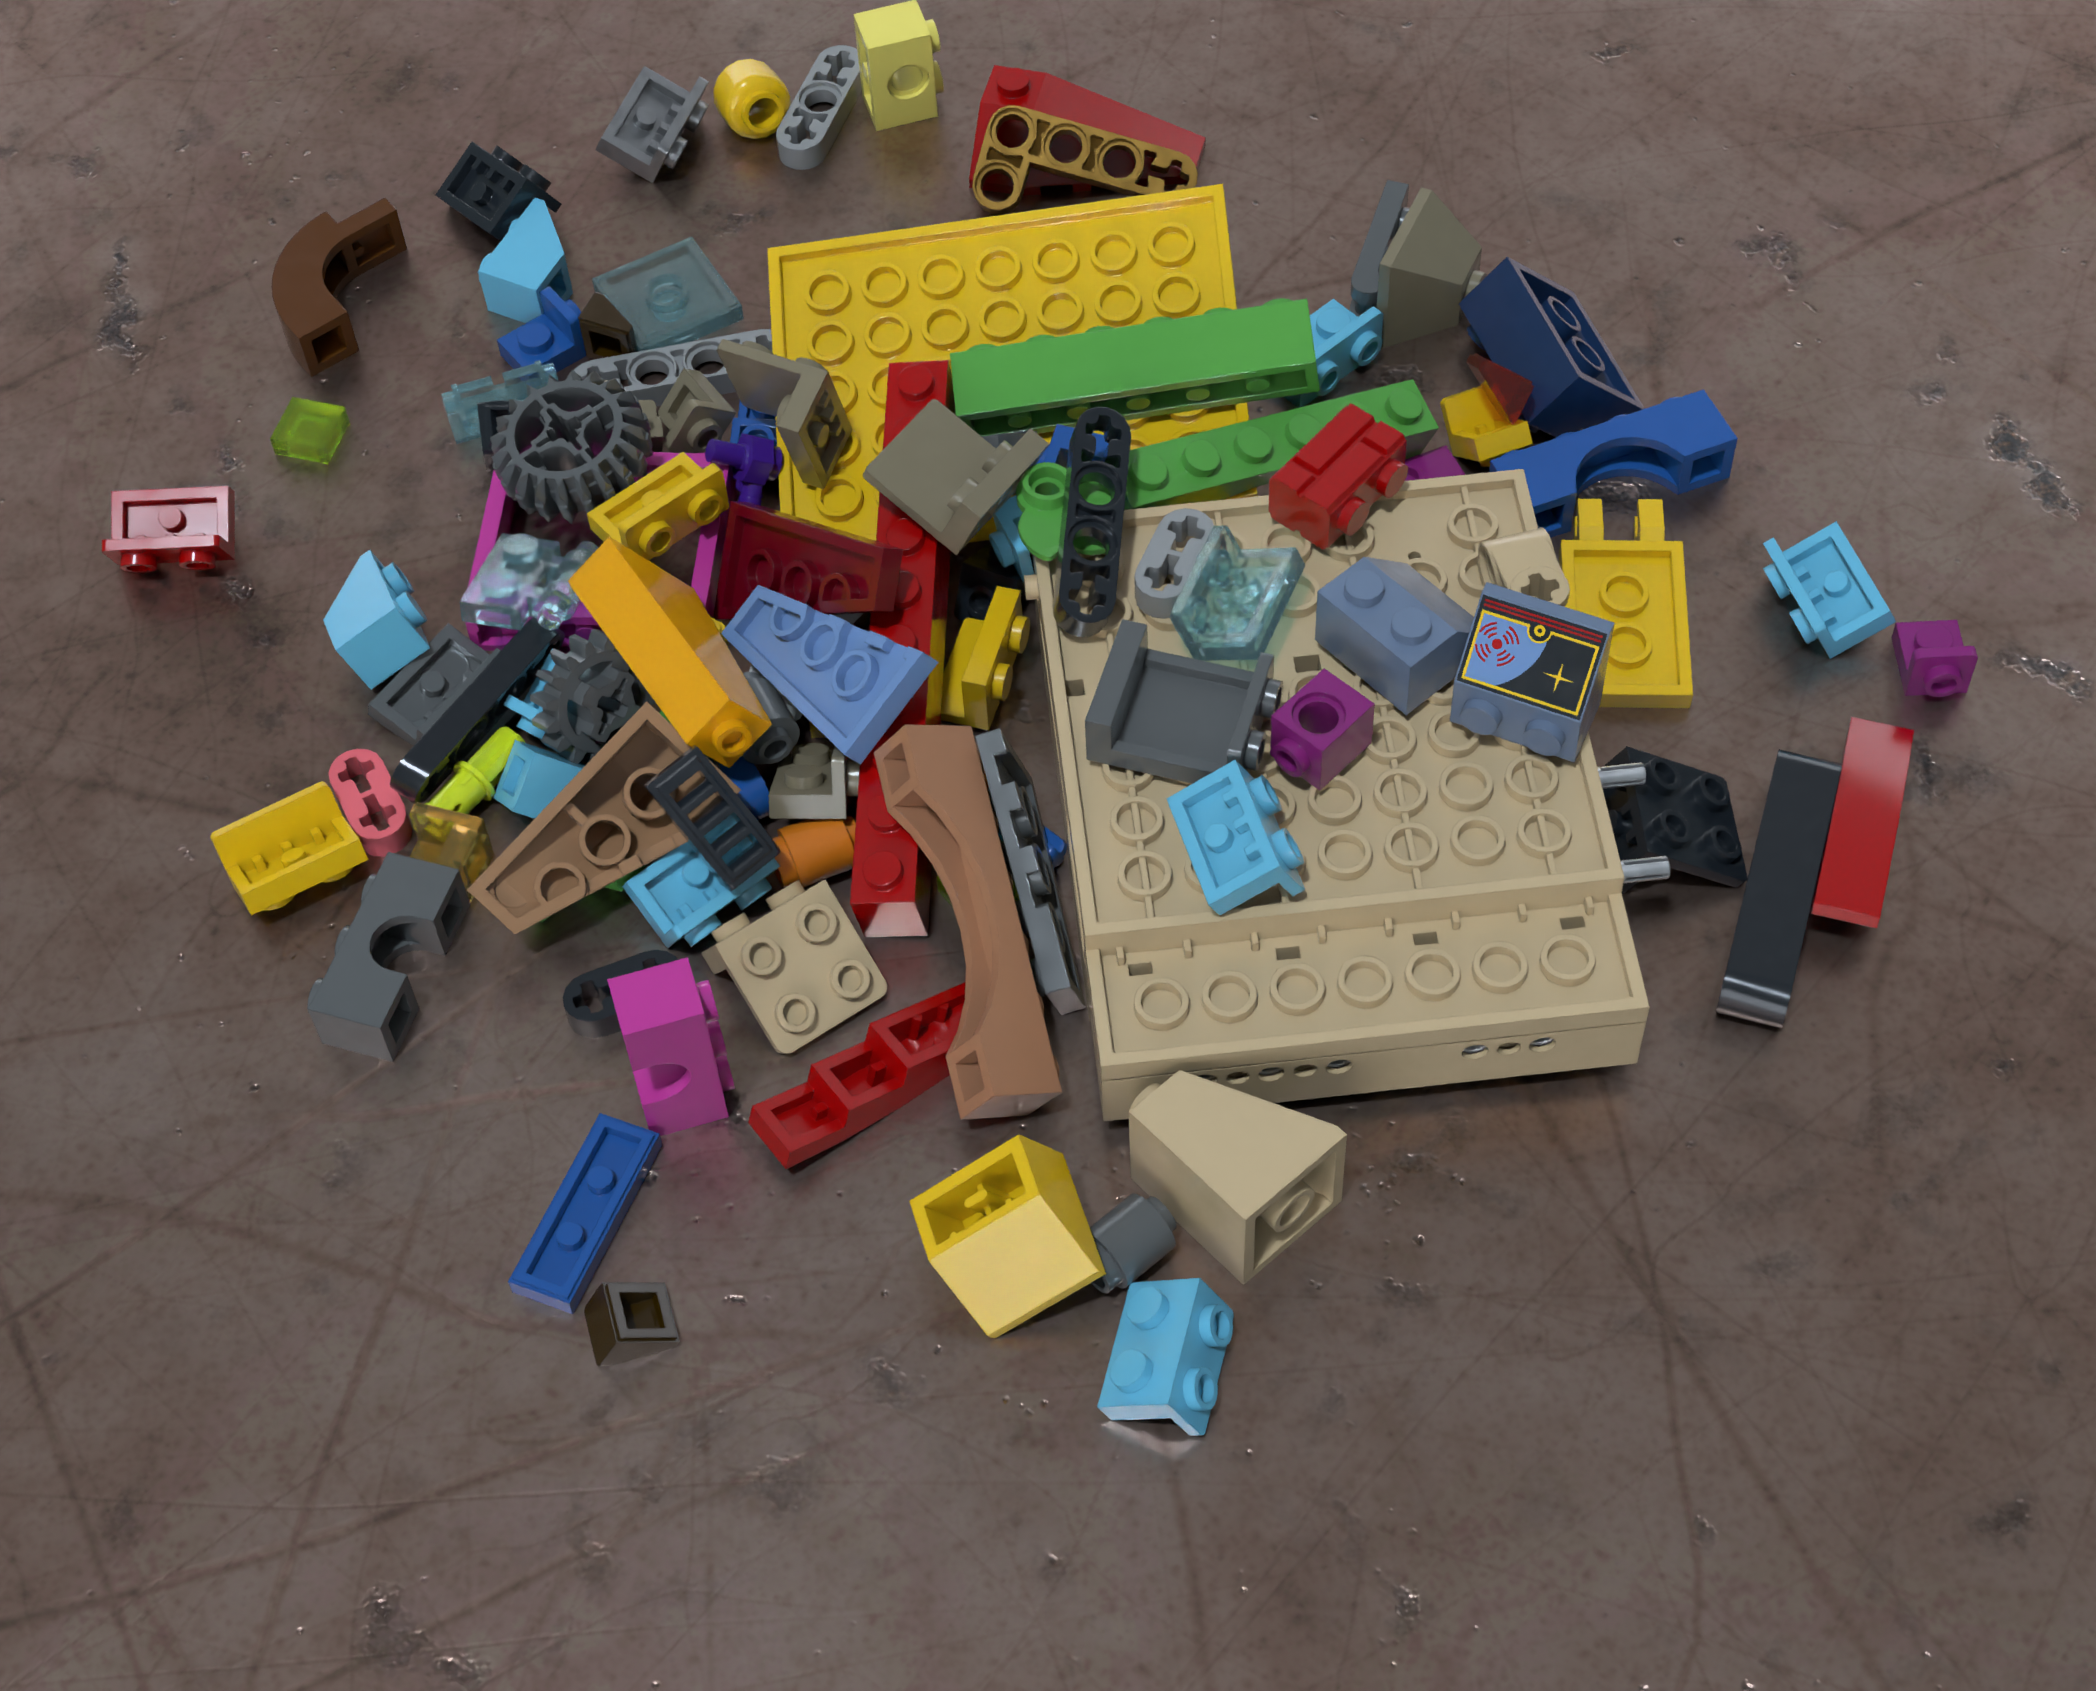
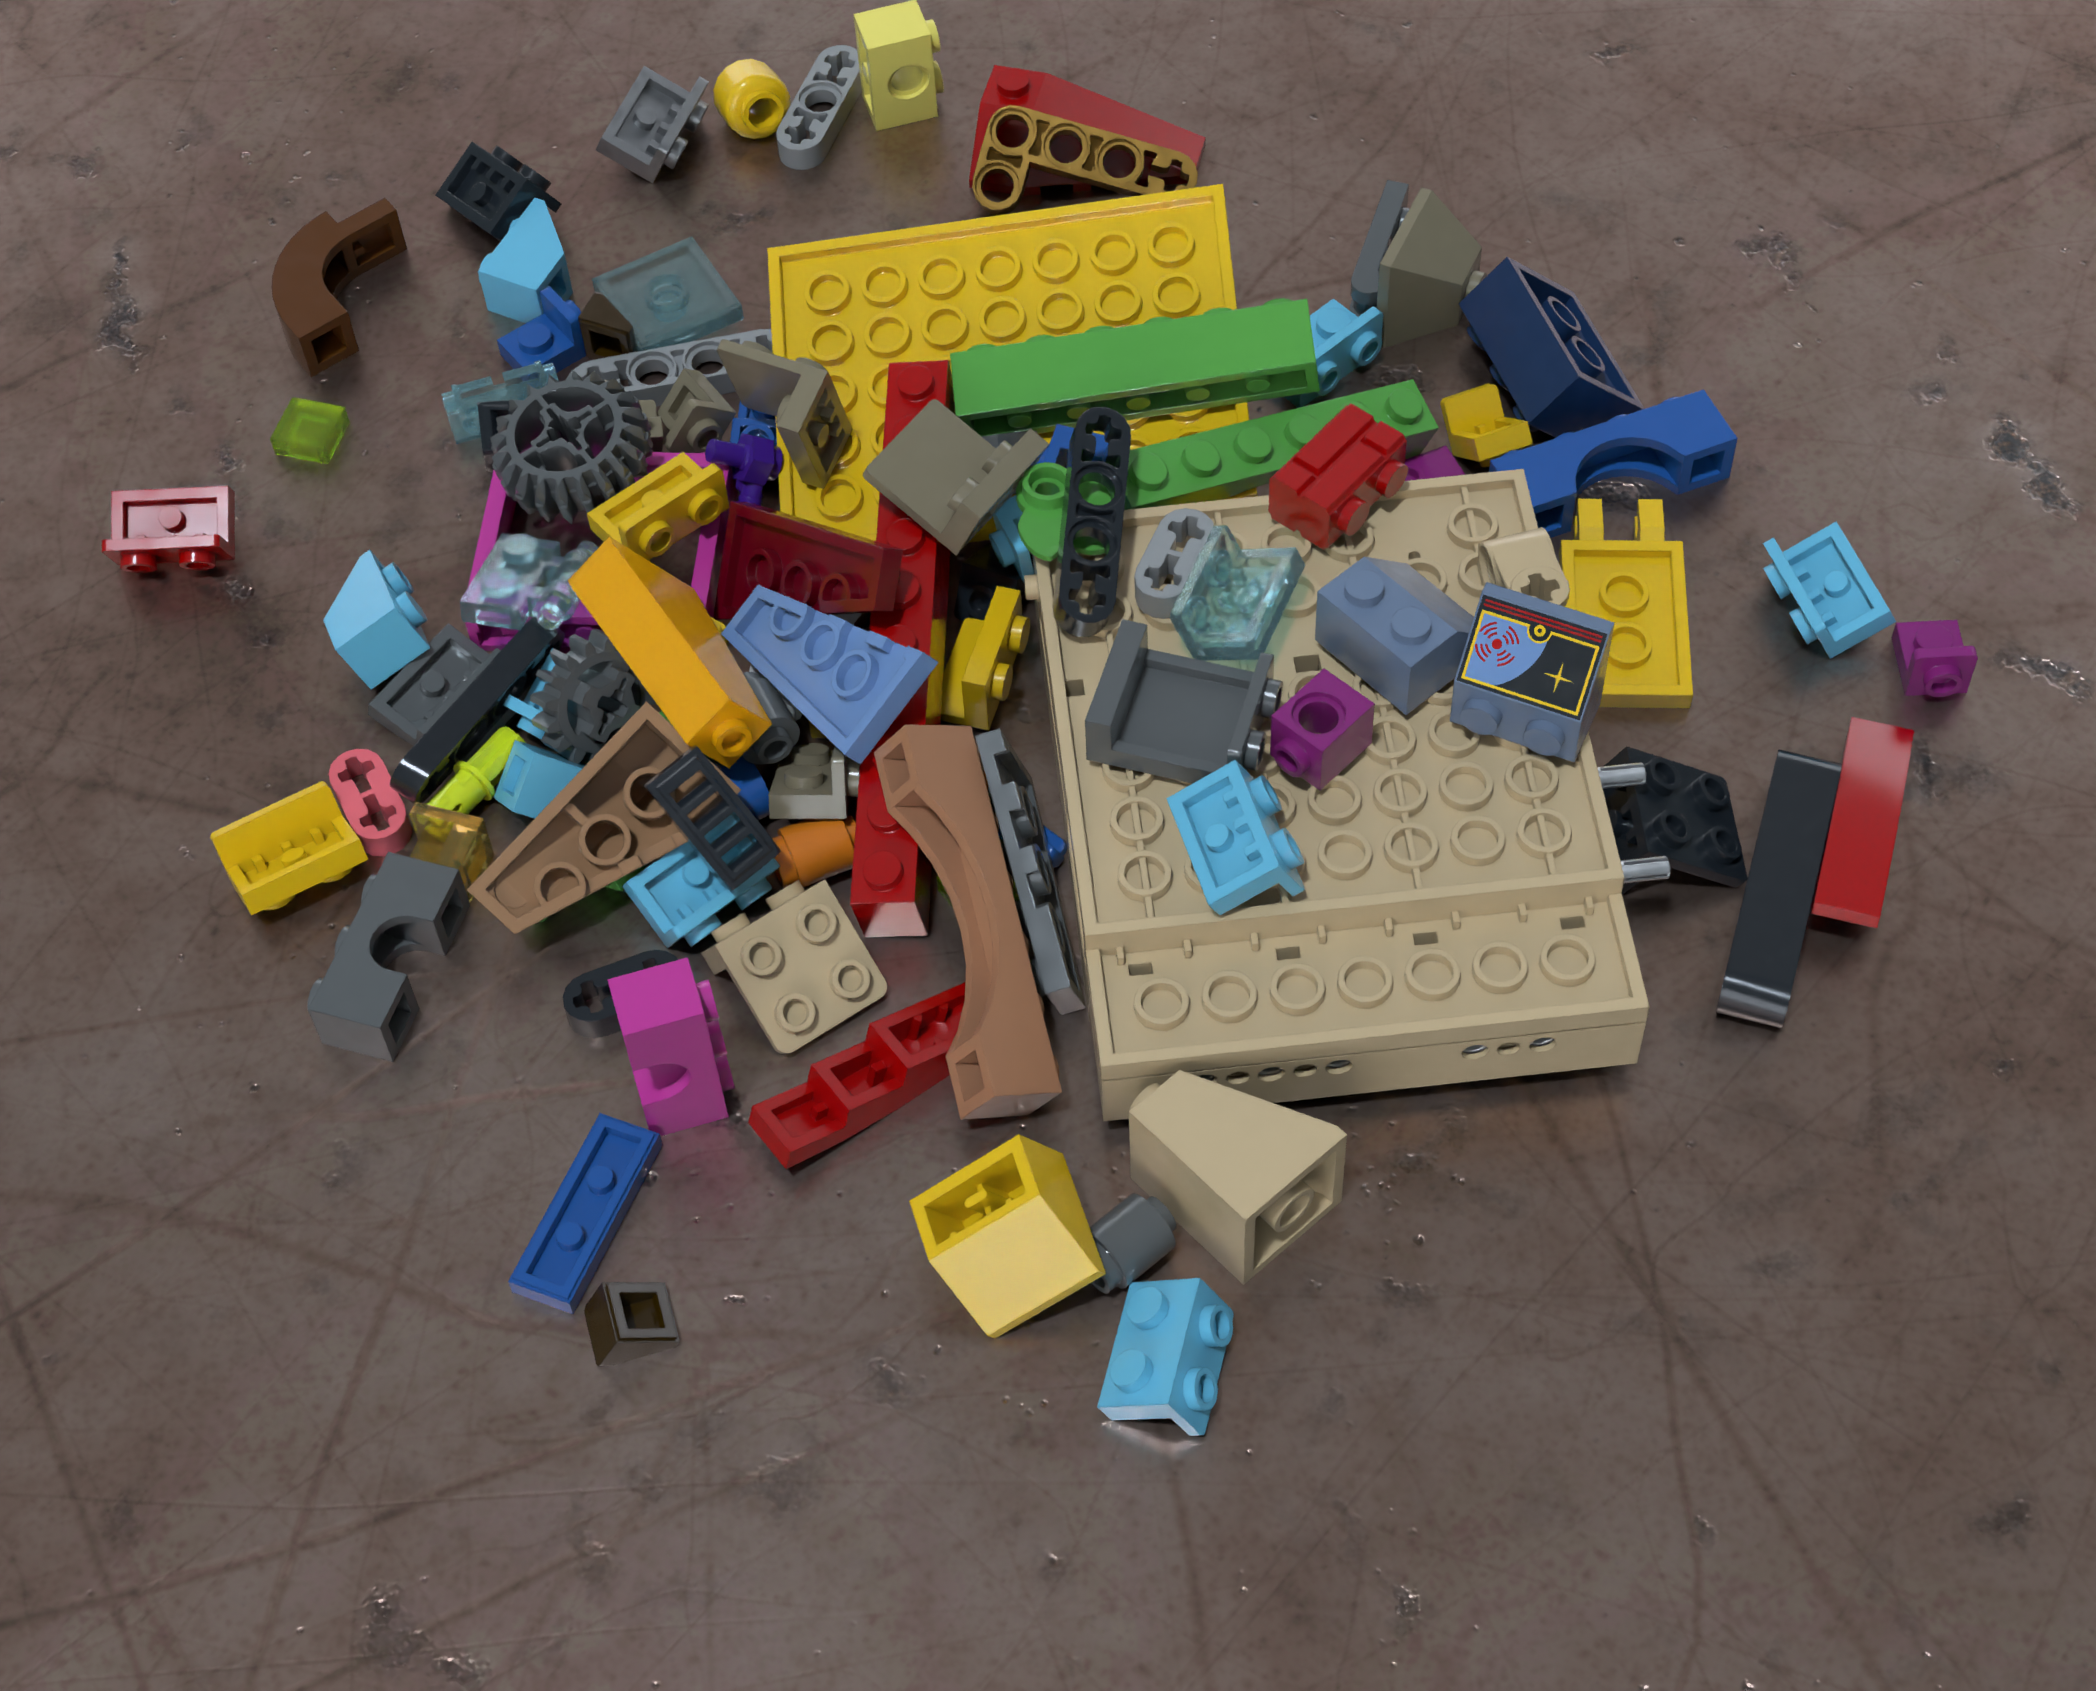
(1502, 386): clear red slope -> none

